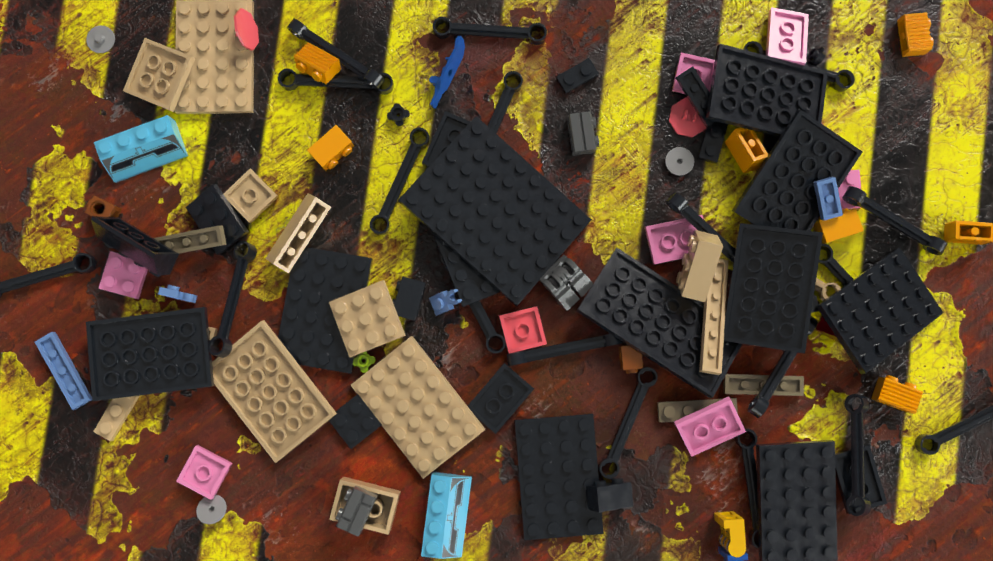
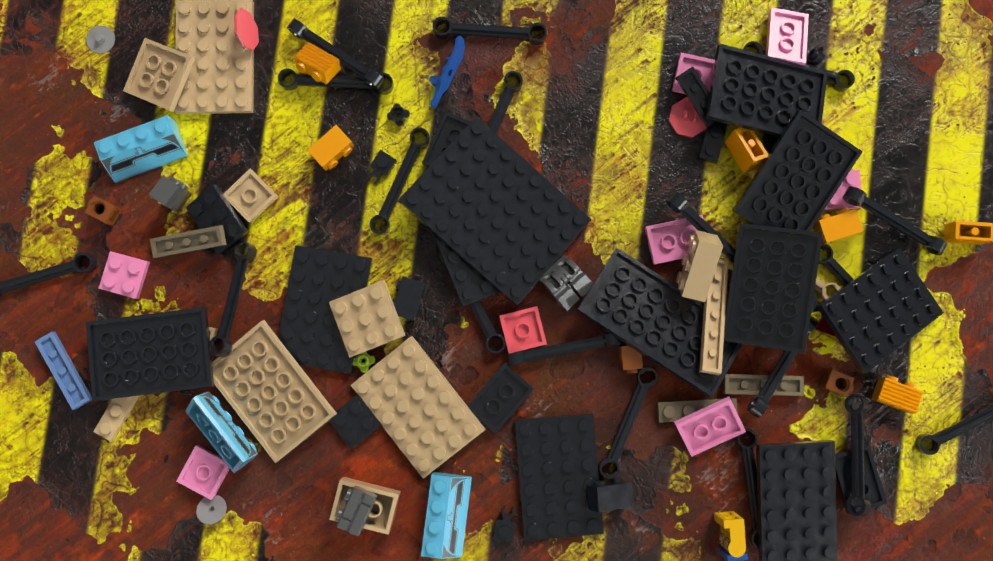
(135, 245): black slope -> none
(170, 193): none -> dark grey brick
(173, 292): medium blue plate -> none
(221, 431): none -> medium azure slope
(298, 233): tan brick -> none
(382, 165): none -> black plate
(444, 301): medium blue plate -> none
(505, 527): none -> black plate
(577, 76): black plate -> none
(581, 133): dark grey brick -> none
(679, 161): light grey piece -> none
(828, 198): medium blue plate -> none
(828, 382): none -> dark orange brick
(915, 34): light orange brick -> none

